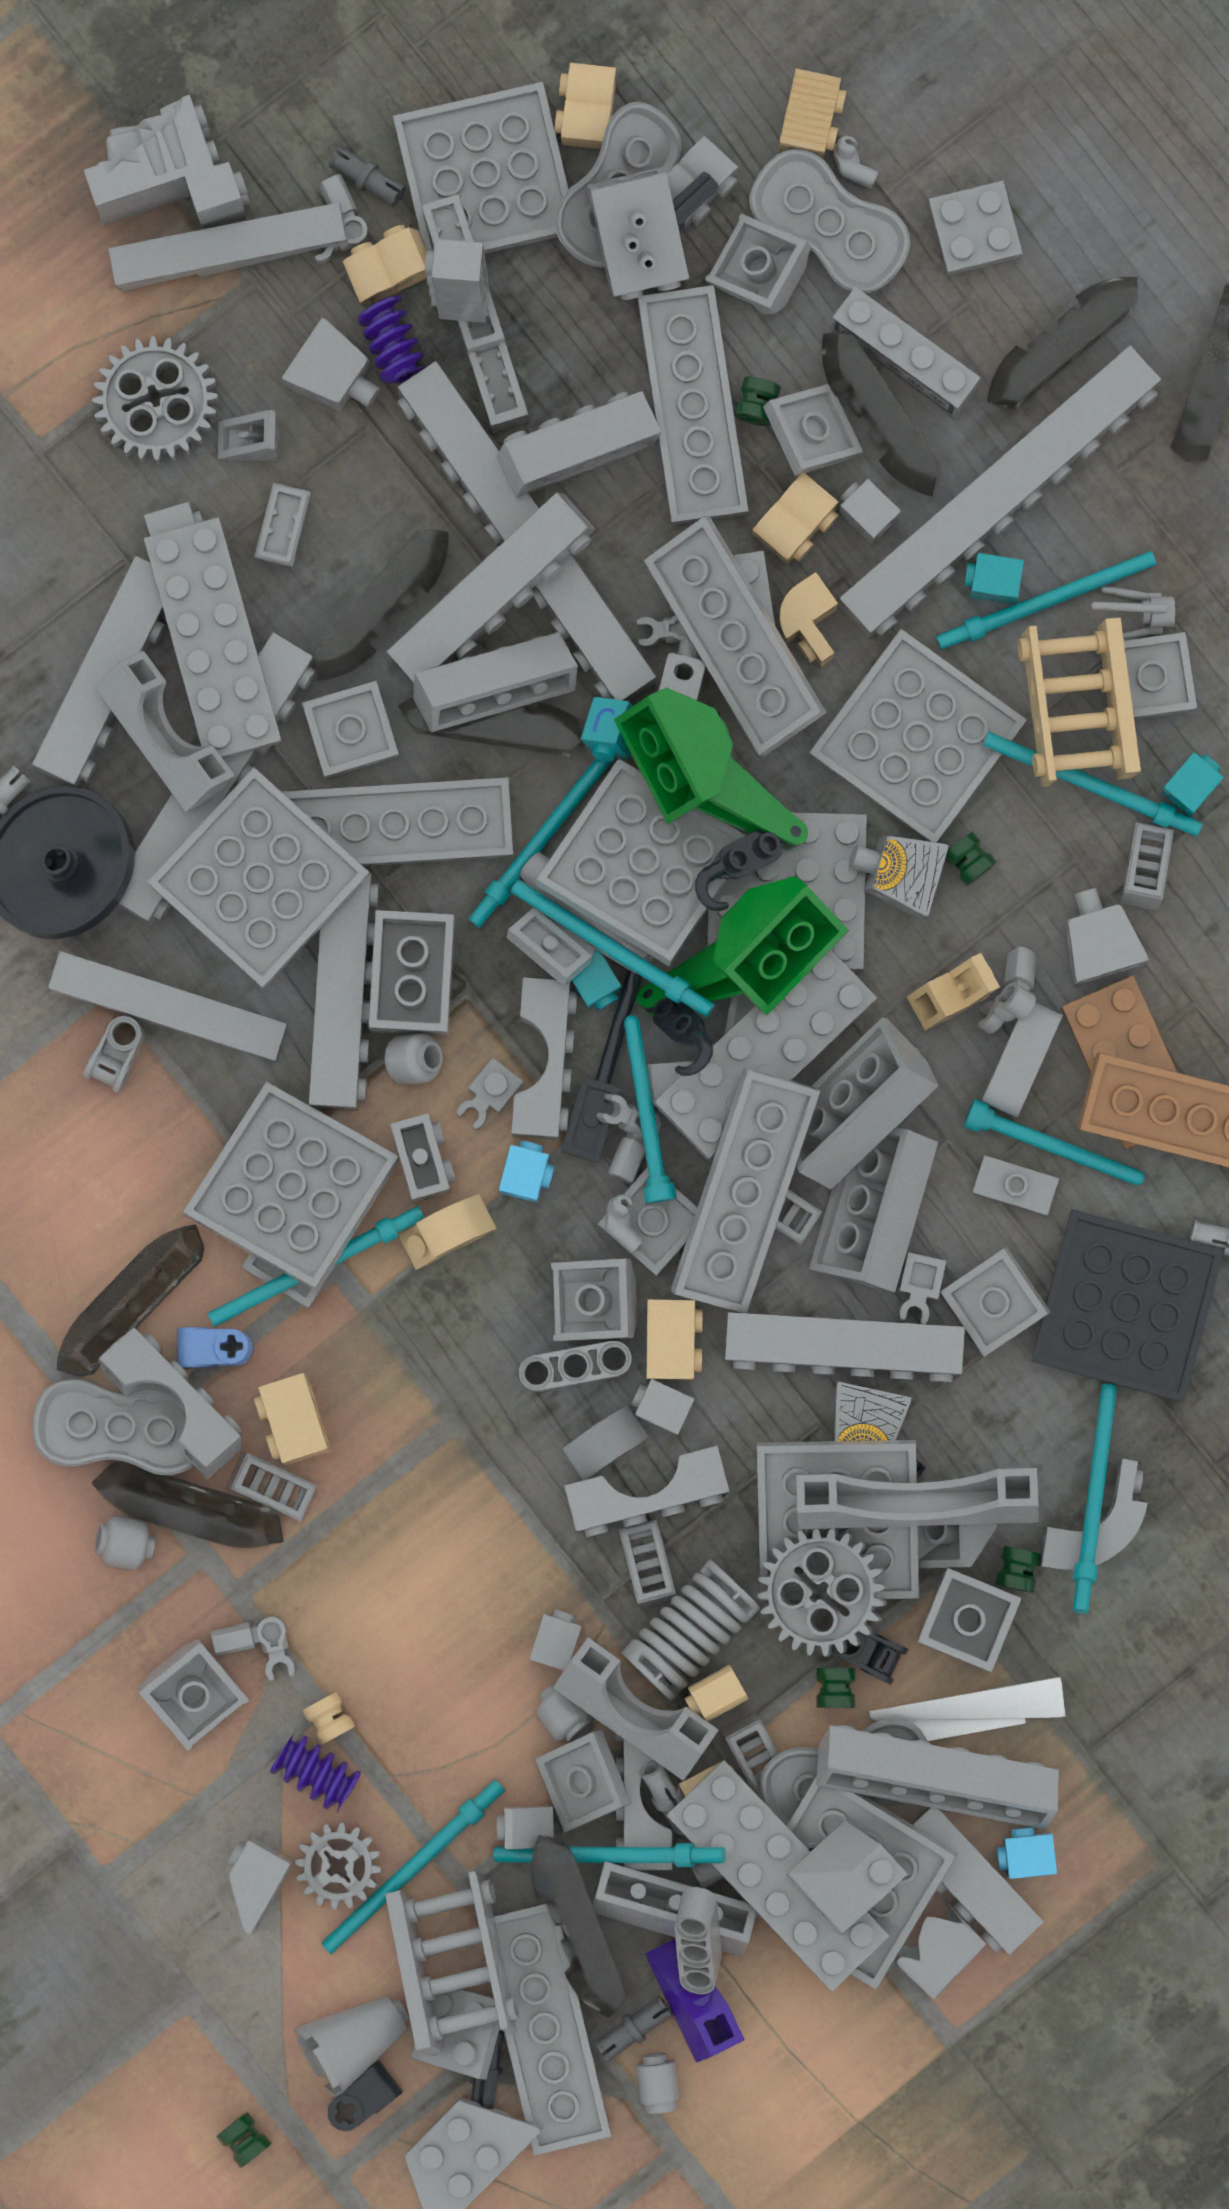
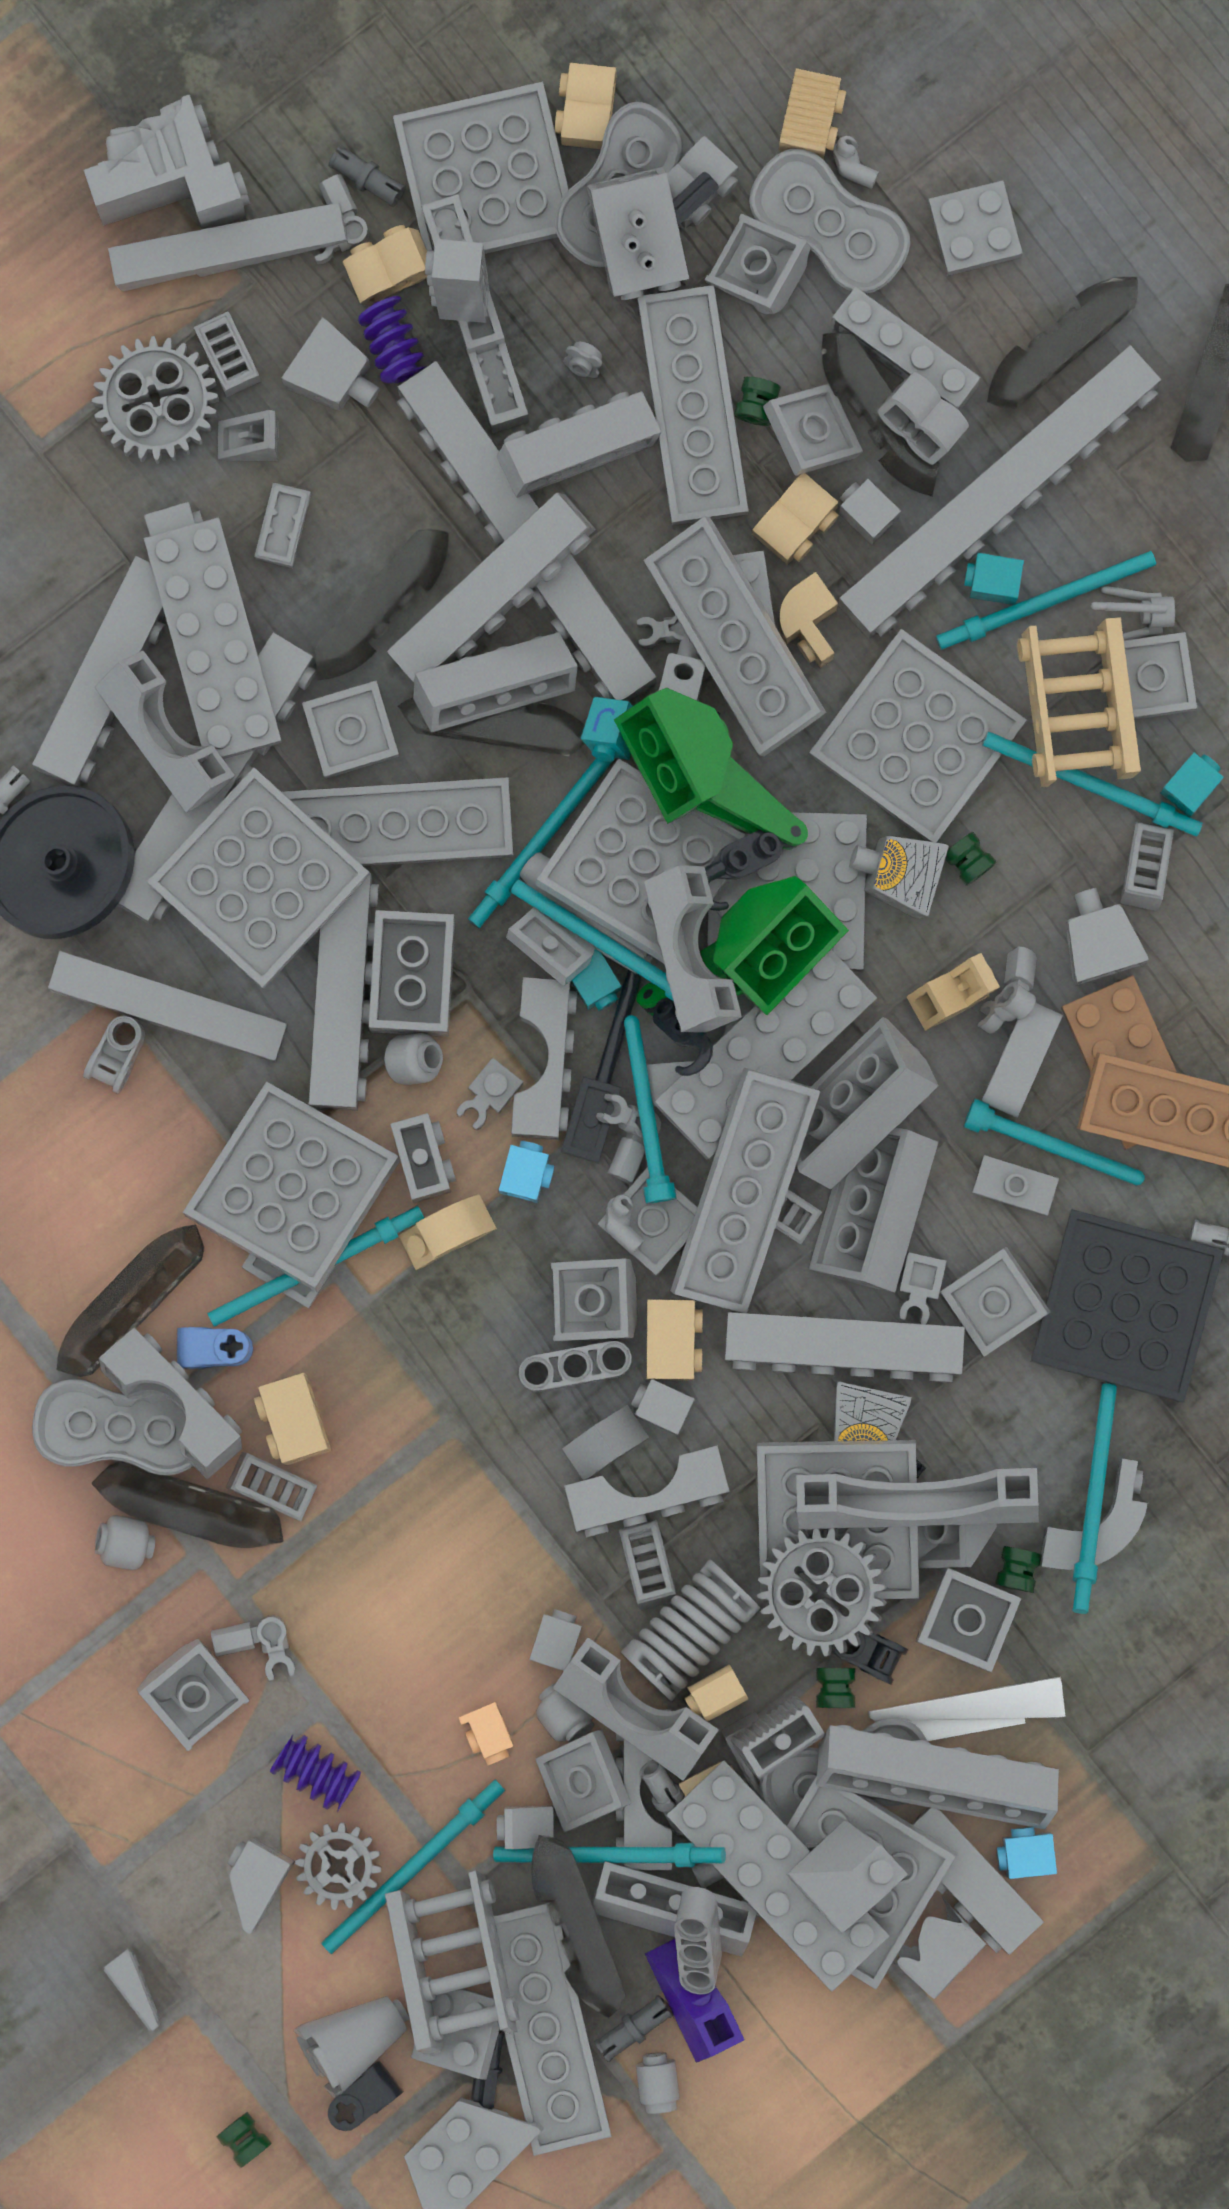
(129, 1980): none -> light grey slope
(236, 382): none -> light grey slope
(328, 1718): tan wheel -> none
(488, 1733): none -> light nougat brick
(583, 359): none -> light grey plate
(678, 906): none -> light grey arch
(777, 1737): none -> light grey brick
(923, 418): none -> light grey brick

